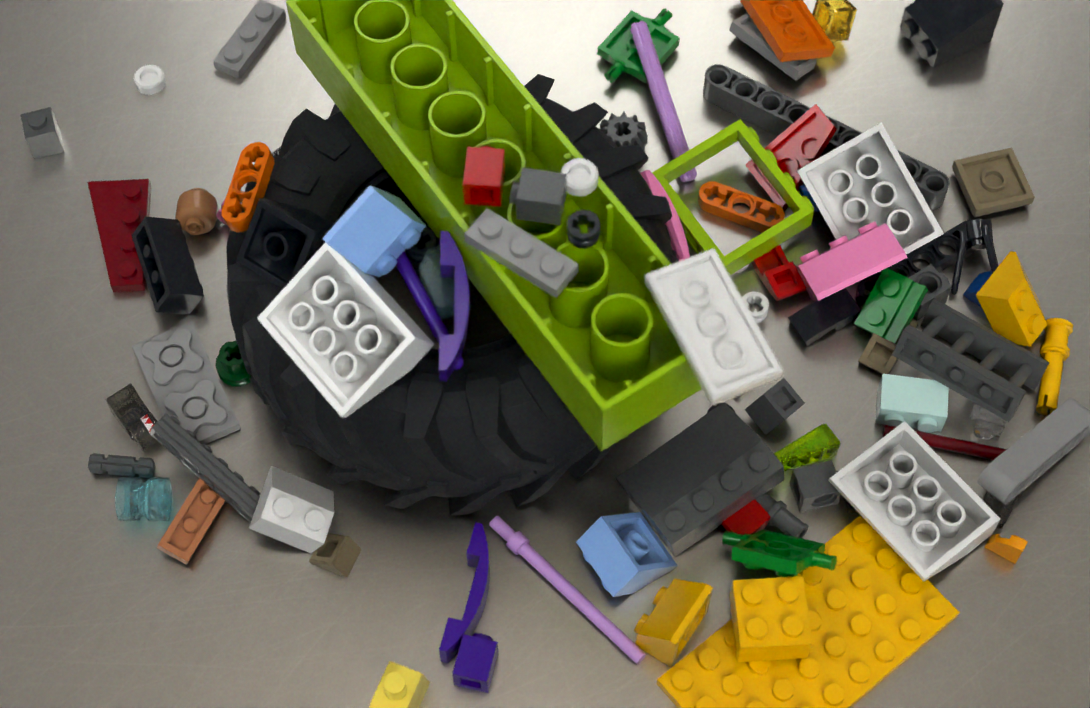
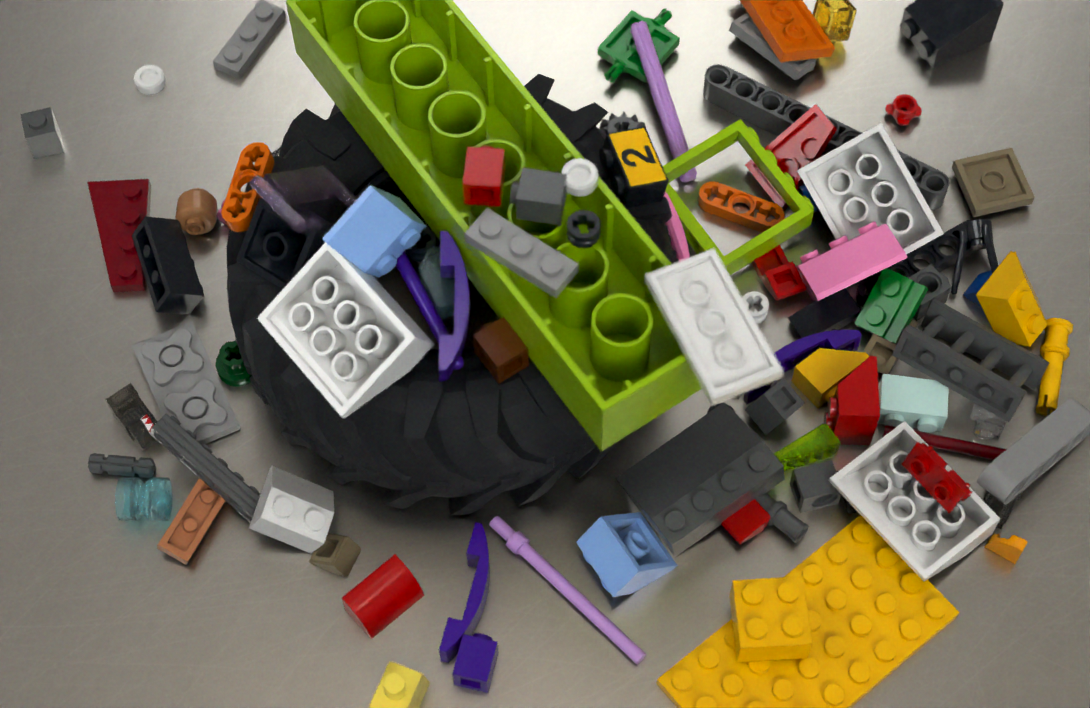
(299, 187): none -> plate
(382, 596): none -> red brick
(500, 349): none -> reddish brown brick
(633, 167): none -> brick
(673, 619): yellow slope -> none
(778, 552): green plate -> none
(800, 349): none -> dark purple slope
(823, 371): none -> yellow slope
(855, 407): none -> red slope
(906, 103): none -> red plate
(930, 472): none -> red hinge

